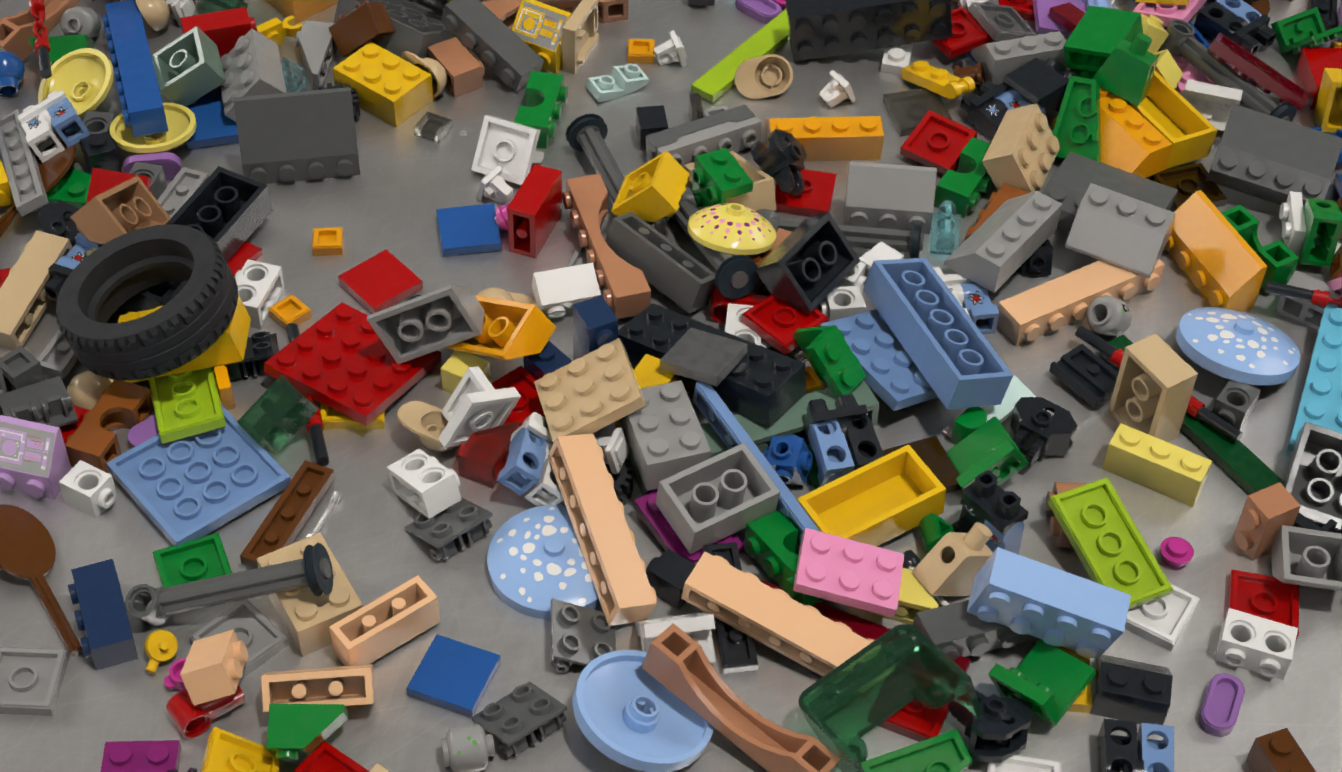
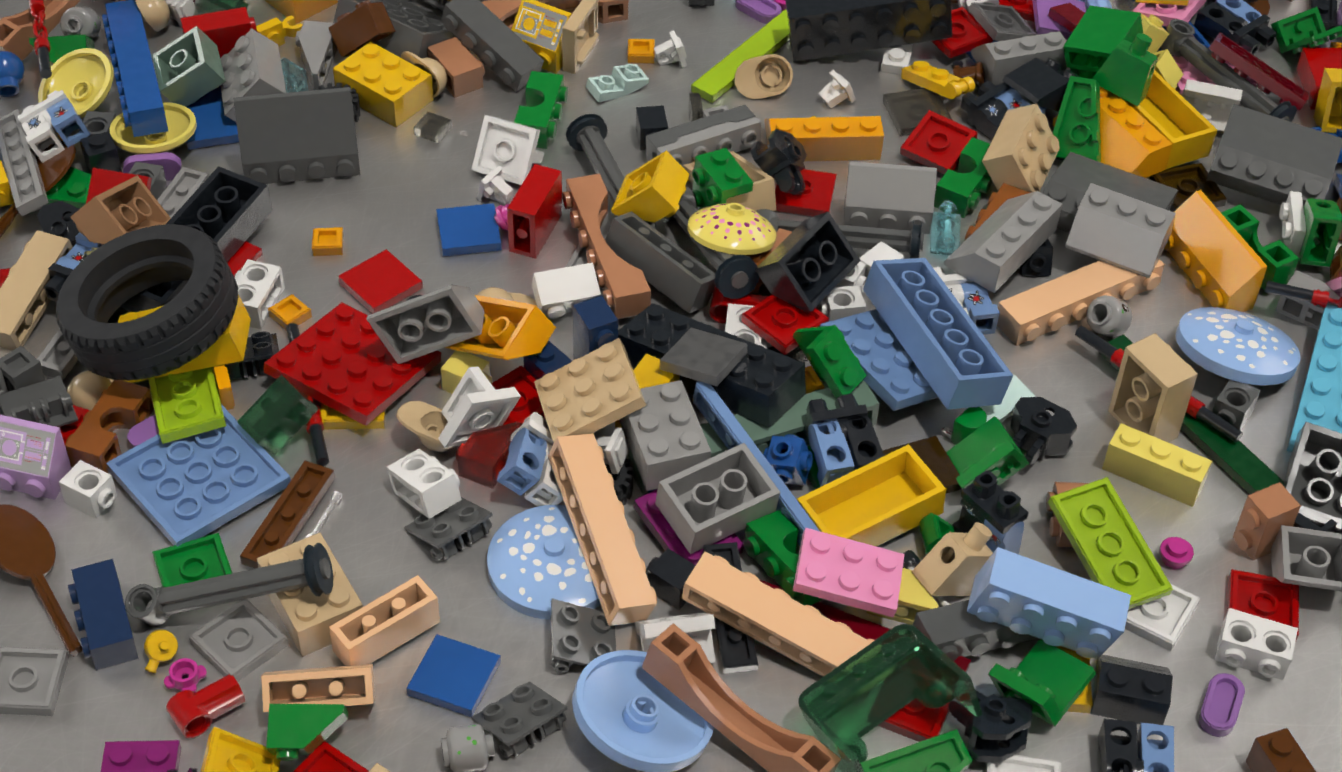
(214, 667): light nougat brick -> none
(1086, 375): black plate -> none

